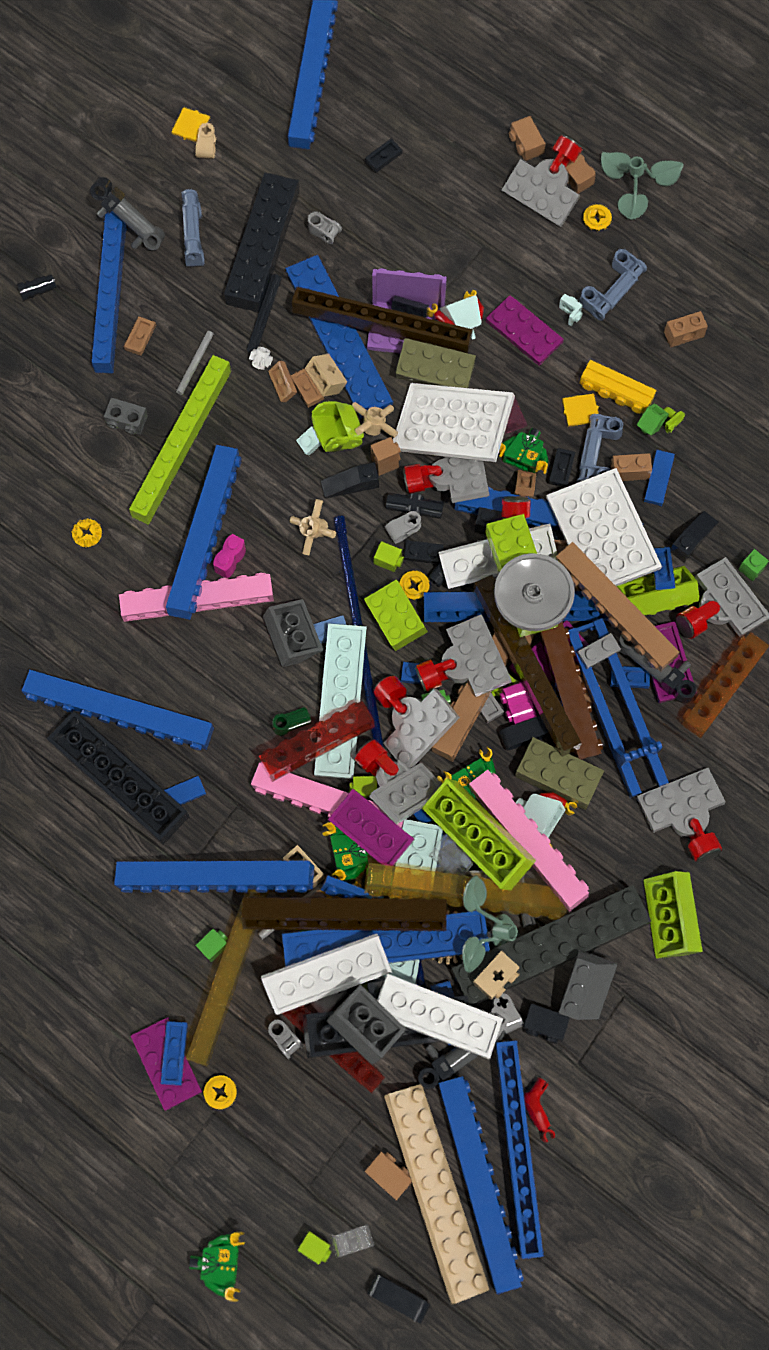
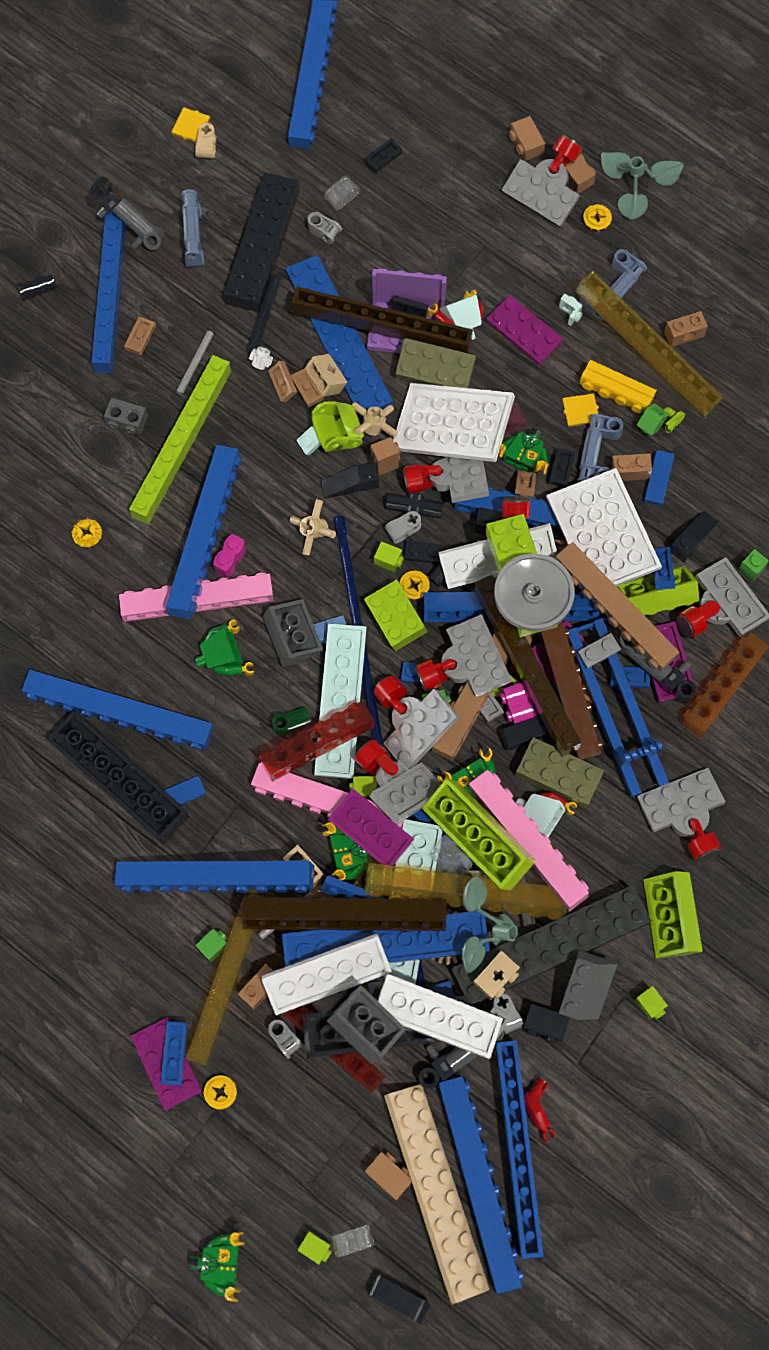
(221, 651): none -> green torso
(255, 992): none -> medium nougat brick
(341, 193): none -> clear beam
(649, 344): none -> clear yellow brick
(651, 1003): none -> lime brick

